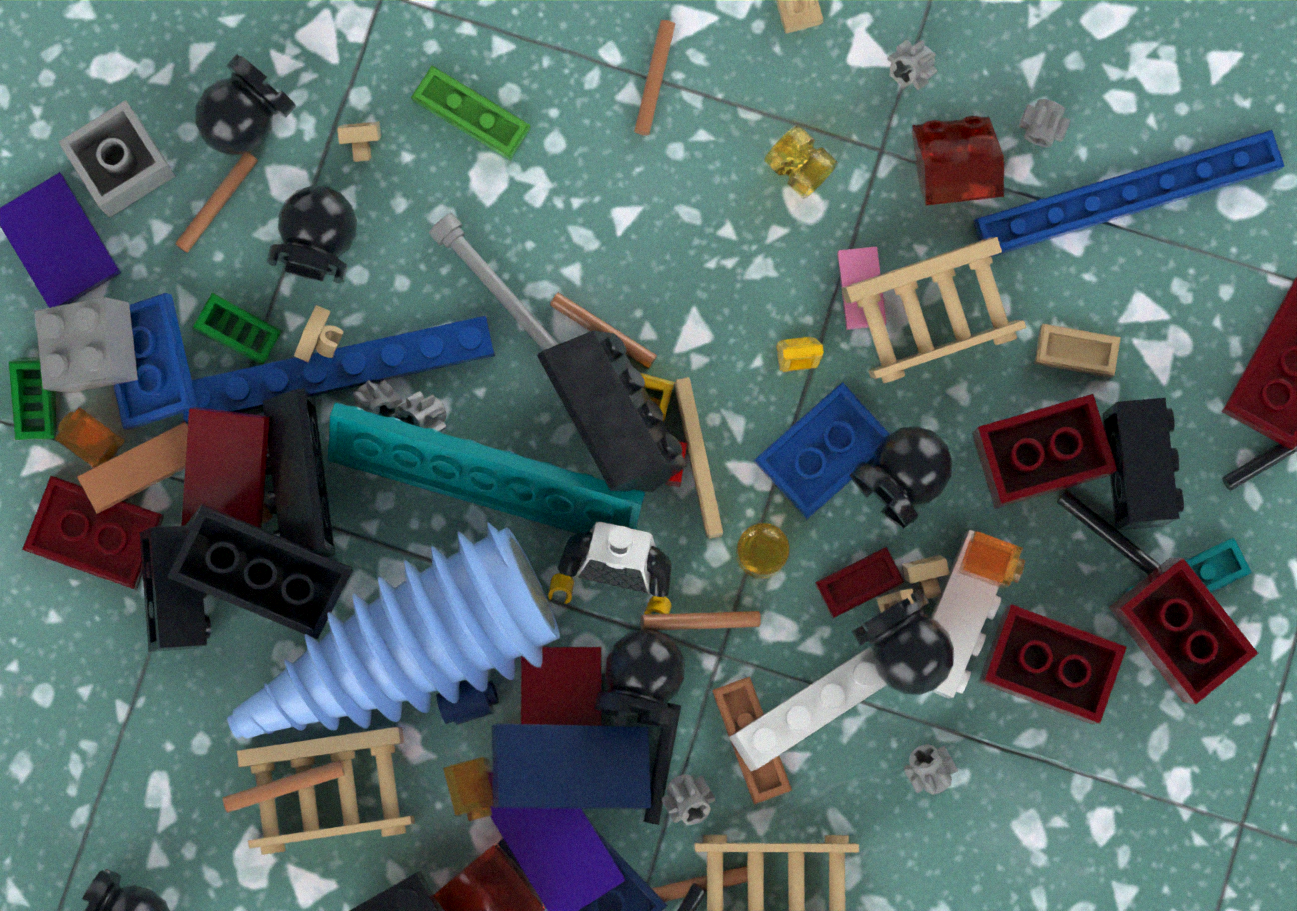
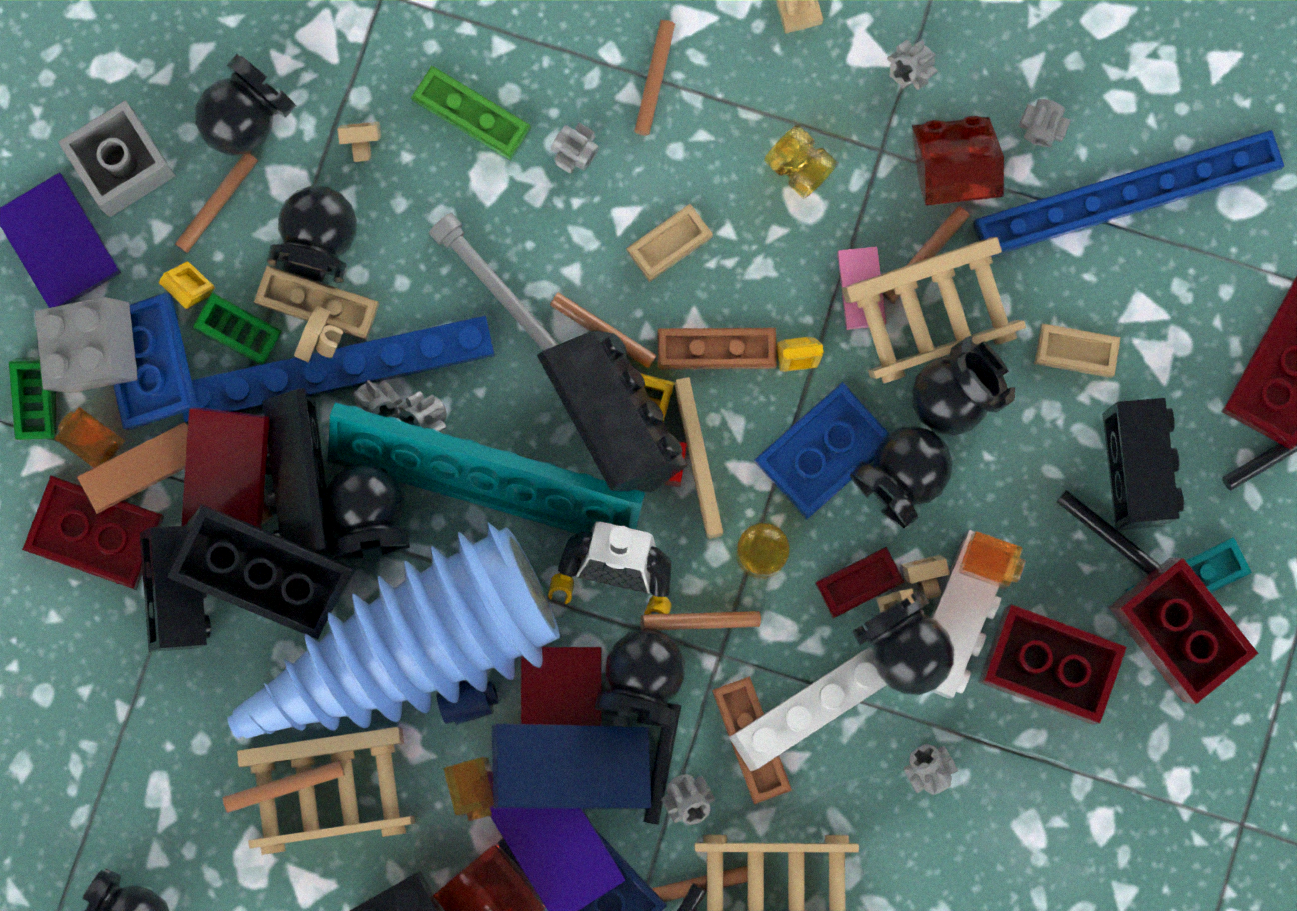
(186, 284): none -> yellow tile
(299, 296): none -> tan tile
(364, 509): none -> black tile
(575, 147): none -> light grey gear
(669, 242): none -> tan tile
(716, 348): none -> nougat tile
(936, 242): none -> nougat bar
(961, 388): none -> black tile
(1044, 451): dark red brick -> none

